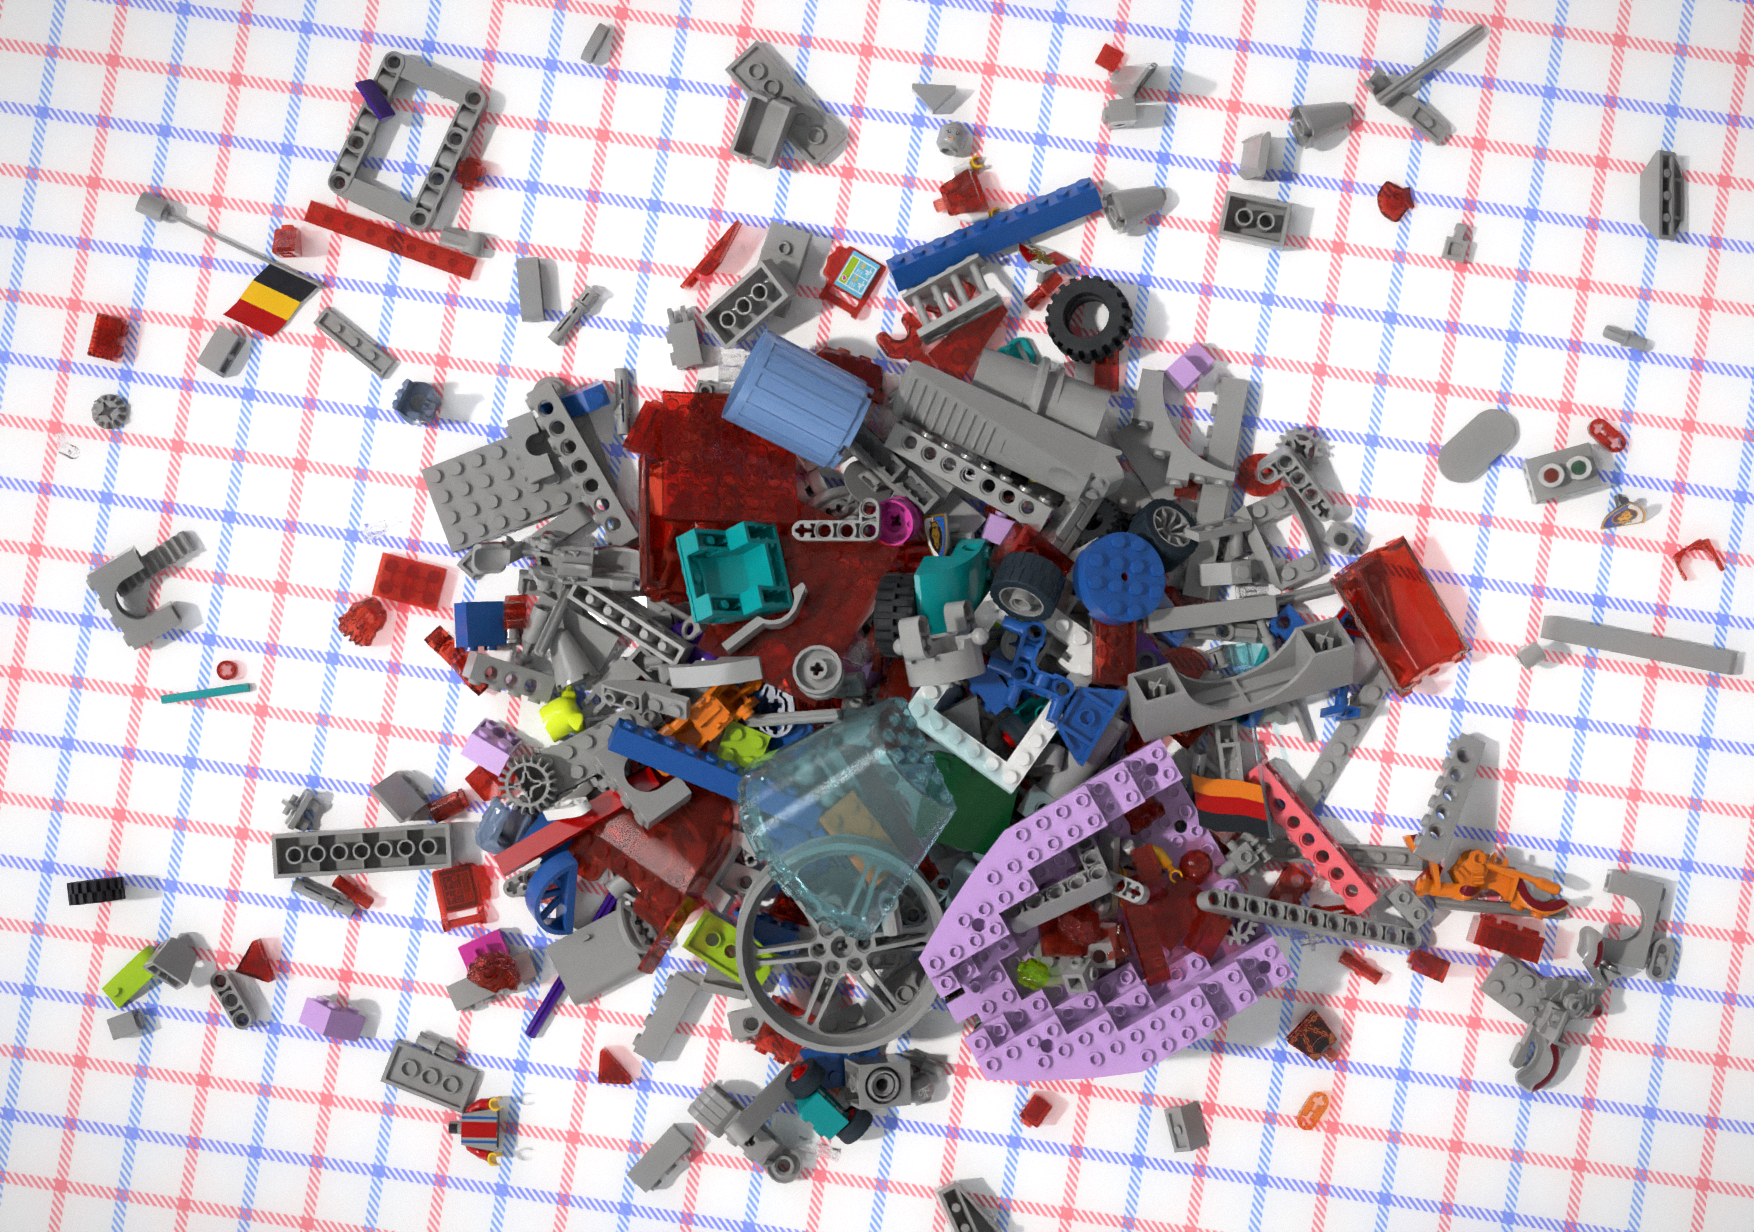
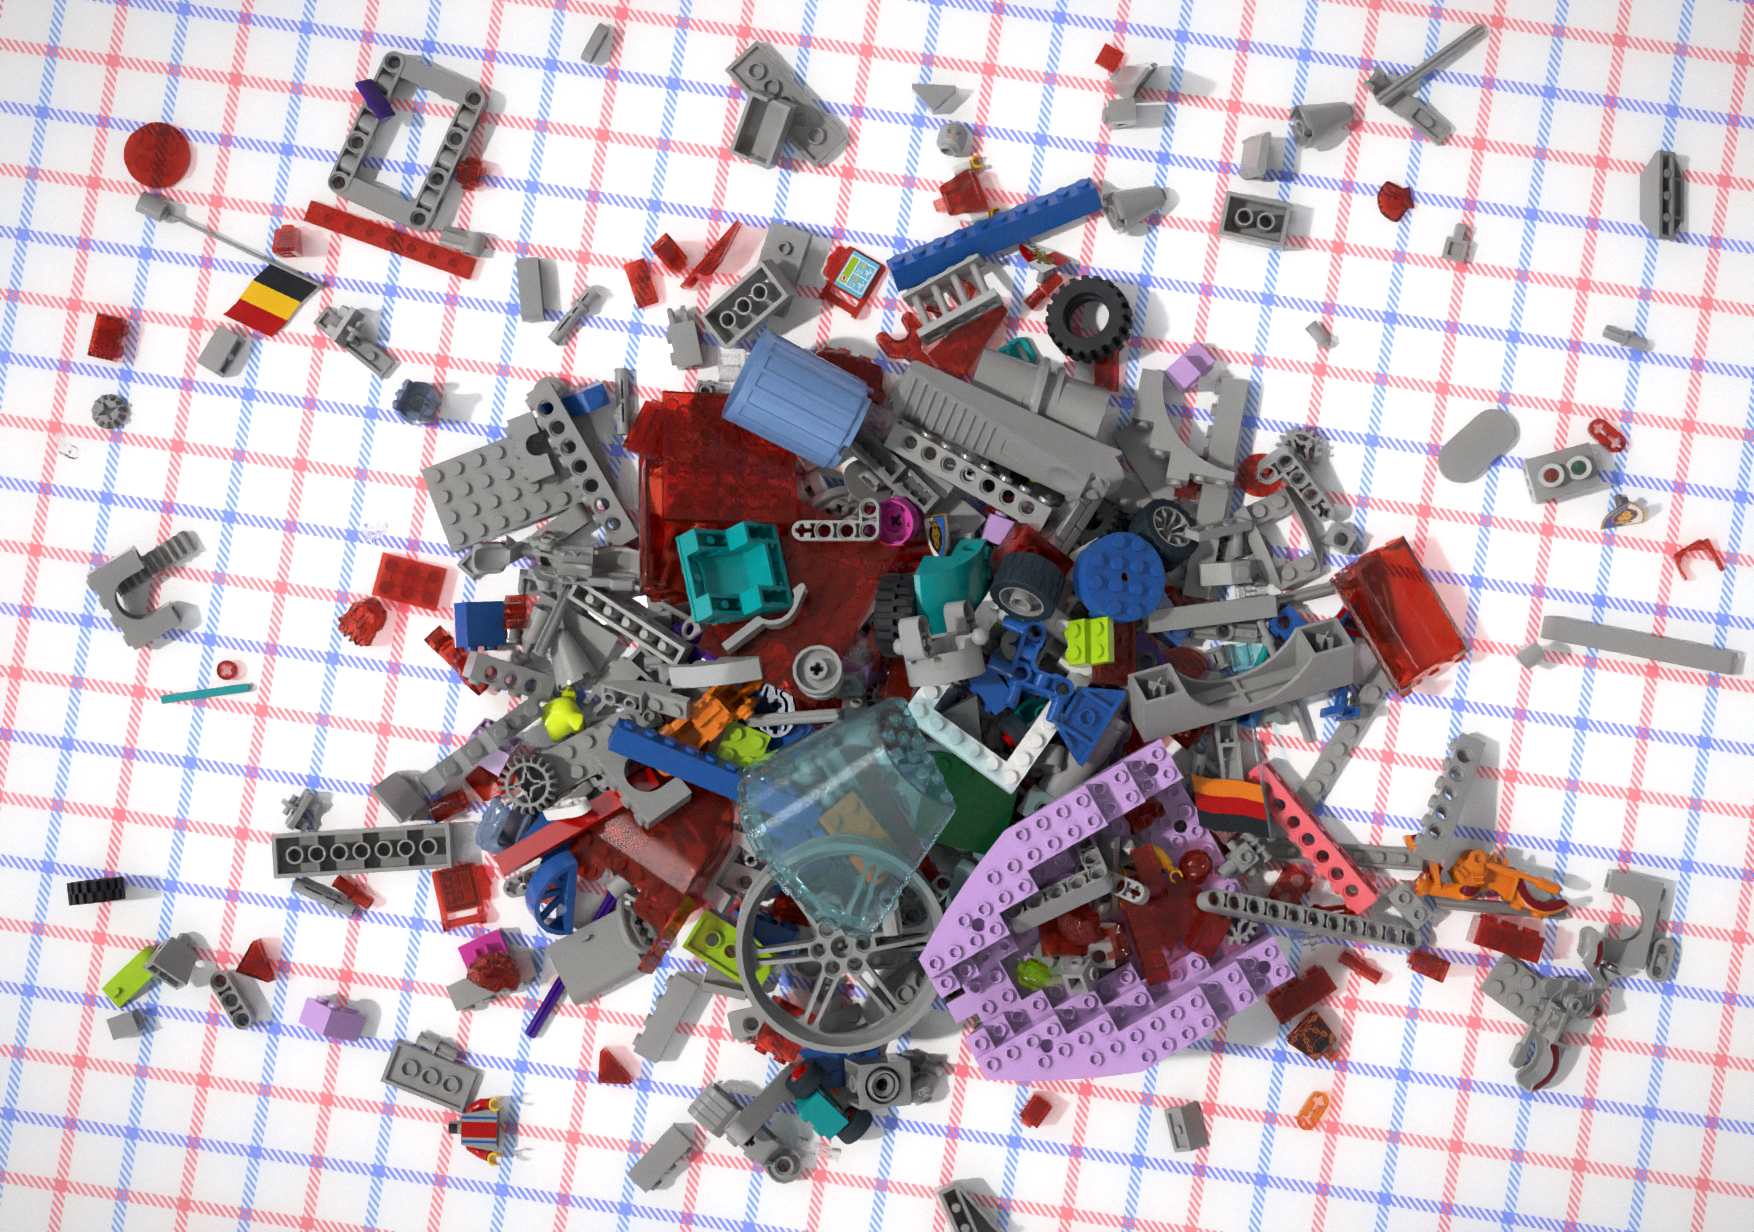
(157, 155): none -> clear red tile
(348, 327): none -> light grey hips
(481, 745): none -> light grey arch
(641, 283): none -> clear red slope
(669, 254): none -> clear red slope
(1090, 642): none -> lime plate
(1300, 993): none -> clear red brick
(1318, 334): none -> light grey pin

